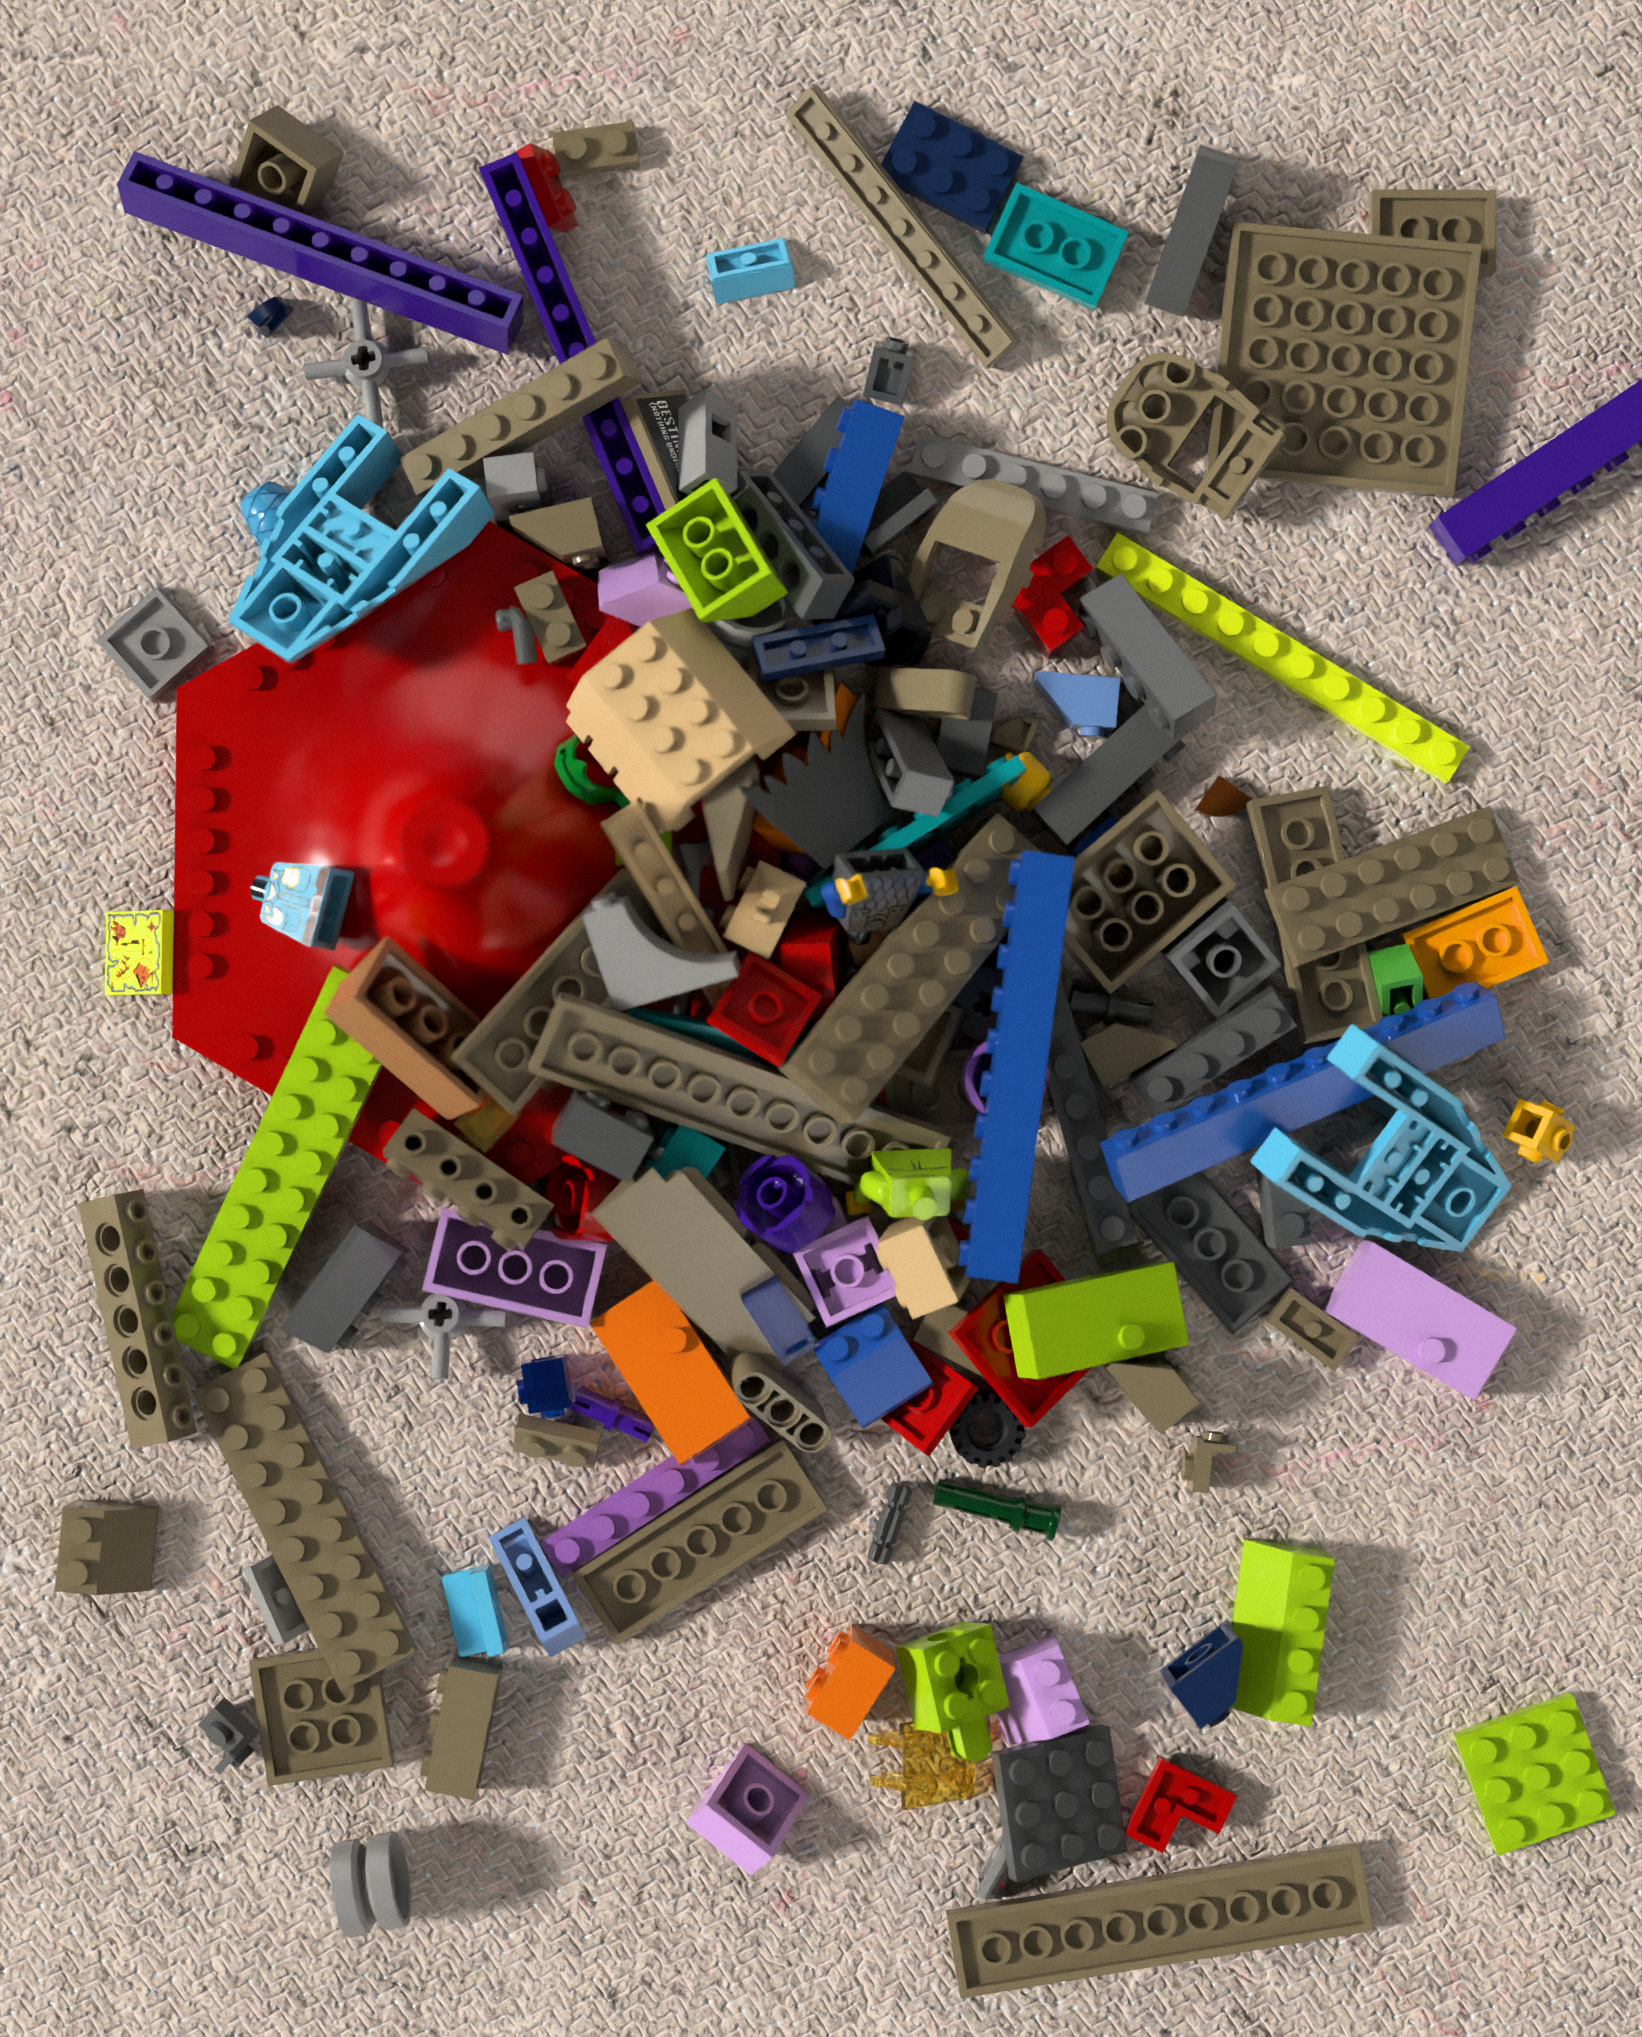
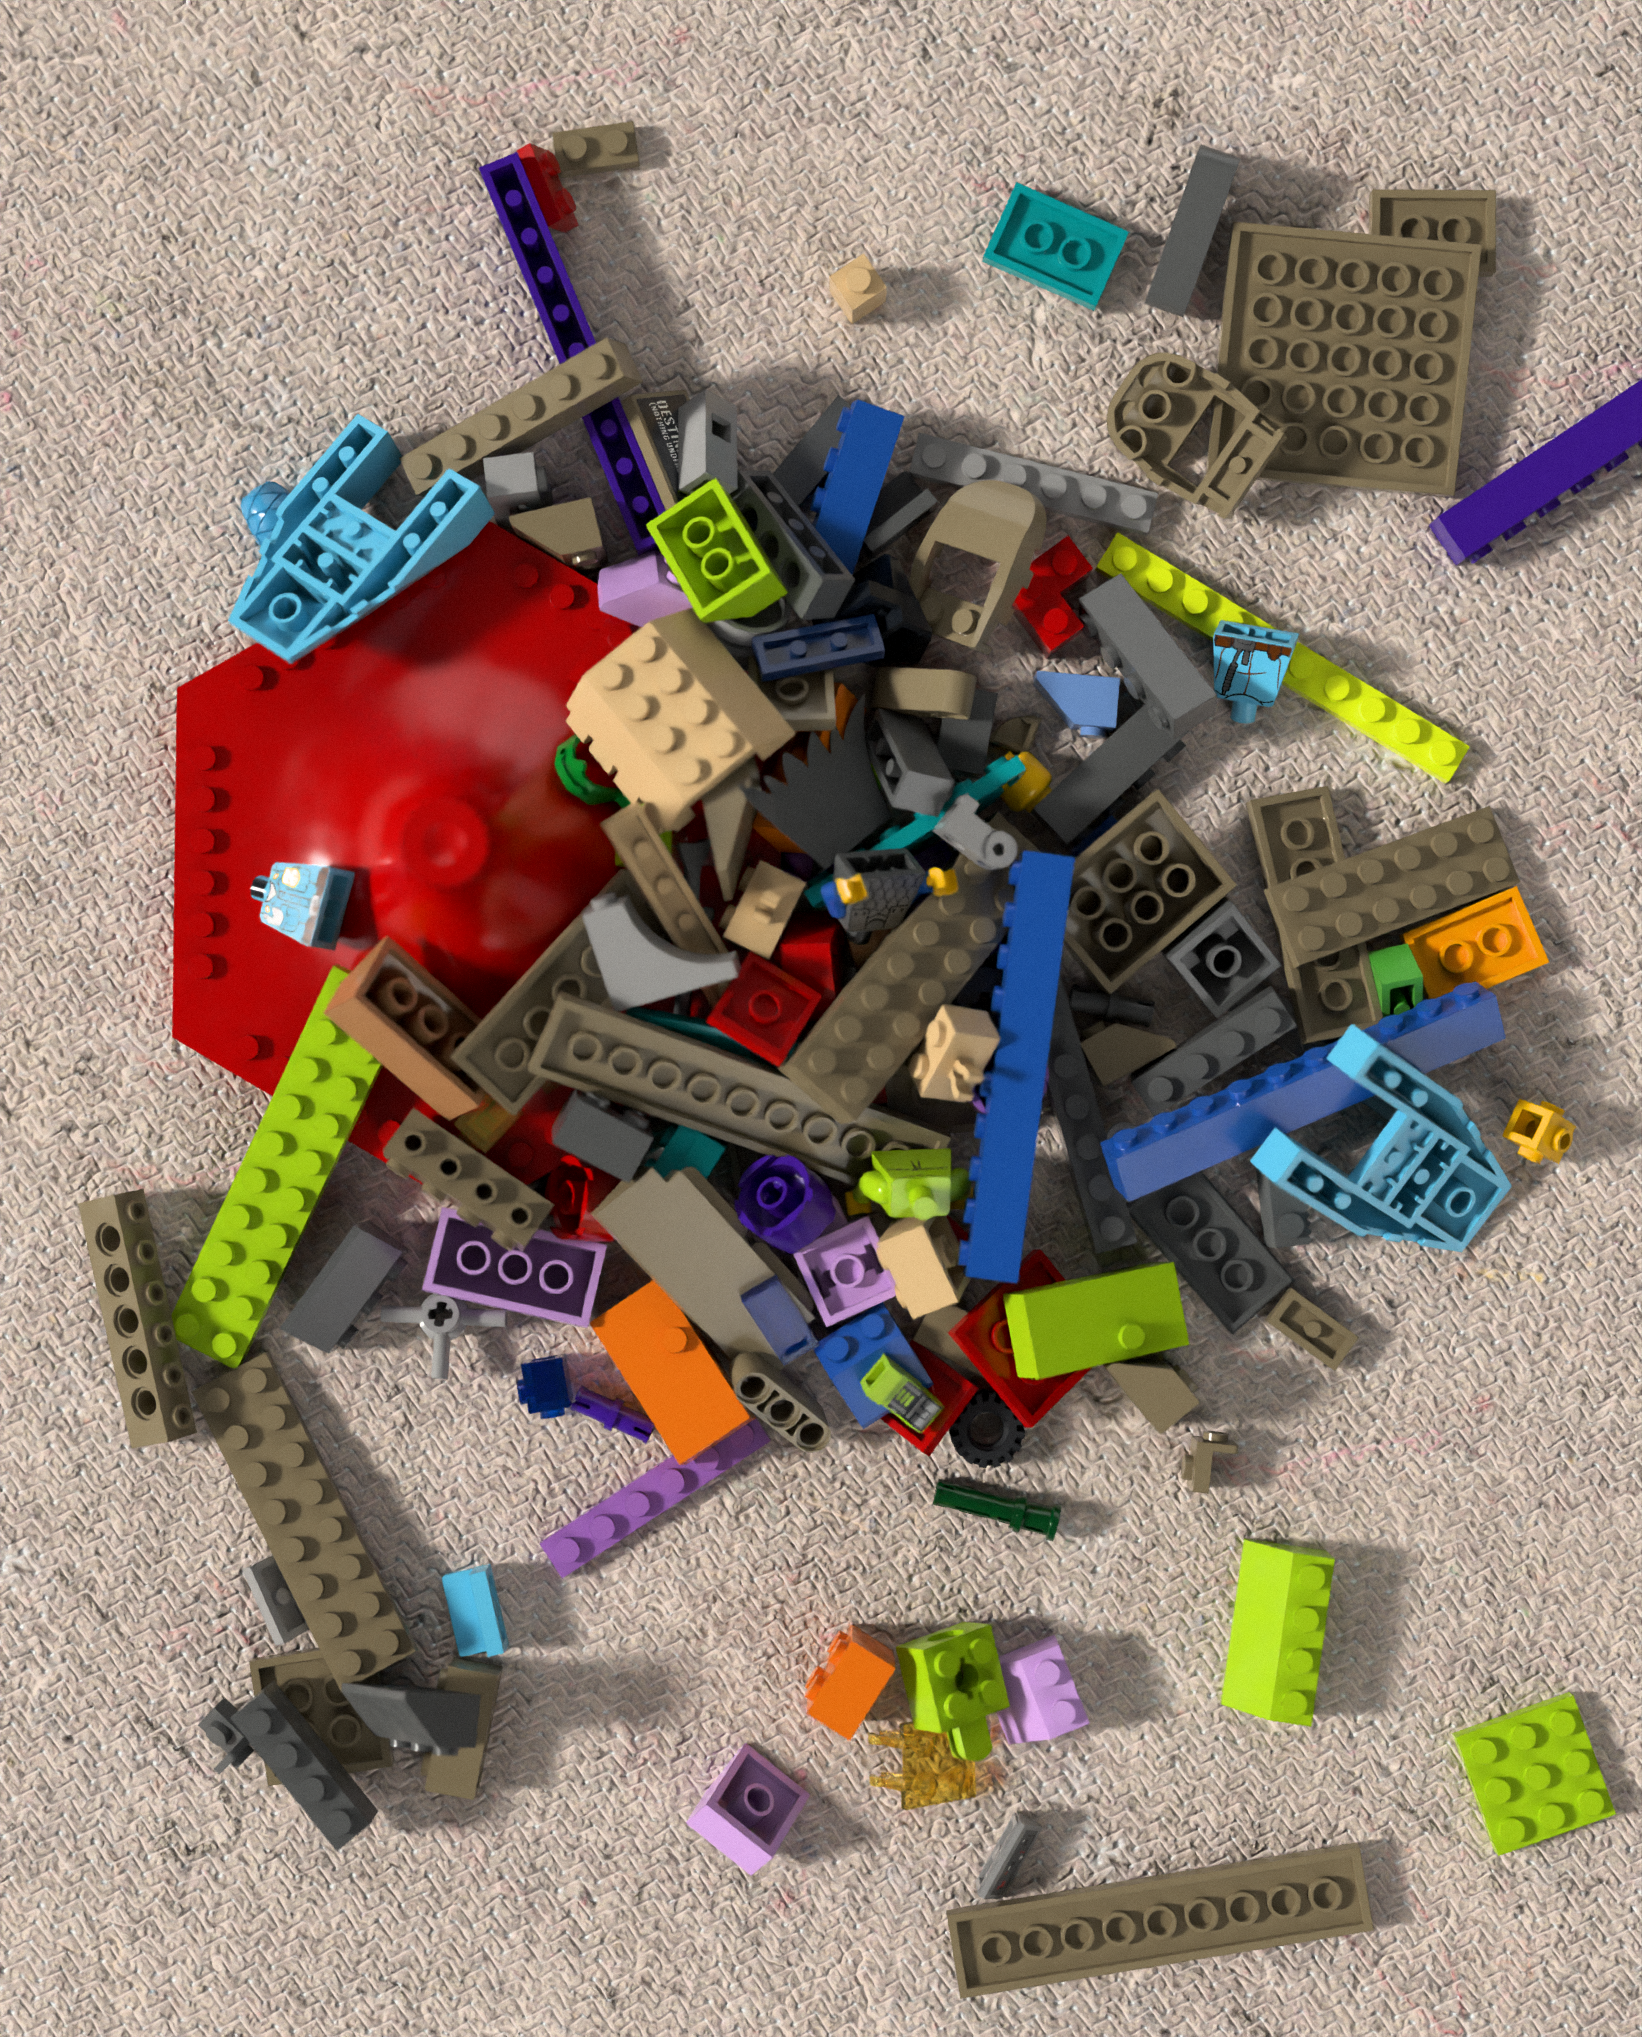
(106, 1548): dark tan slope -> none
(139, 952): neon yellow tile -> none
(155, 644): light grey tile -> none
(270, 315): dark blue tile -> none
(285, 162): dark tan slope -> none
(305, 1765): none -> dark grey brick
(321, 253): dark purple brick -> none
(355, 357): light grey bar -> none
(370, 1884): light grey wheel -> none
(417, 1715): none -> dark grey slope
(523, 633): dark grey arm -> none
(537, 1587): medium blue slope -> none
(550, 618): dark tan plate -> none
(556, 1441): dark tan plate -> none
(699, 1541): dark tan plate -> none
(750, 270): medium azure slope -> none
(857, 288): none -> tan brick
(889, 371): dark grey bracket -> none
(889, 1523): dark grey axle -> none
(901, 1394): none -> lime leg
(902, 226): dark tan tile -> none
(951, 166): dark blue plate -> none
(954, 1054): none -> tan brick
(974, 837): none -> light grey leg
(1059, 1802): dark grey plate -> none
(1175, 1793): red plate -> none
(1207, 1676): dark blue slope -> none
(1222, 800): reddish brown tile -> none
(1250, 666): none -> medium azure torso
(1419, 1319): lavender brick -> none

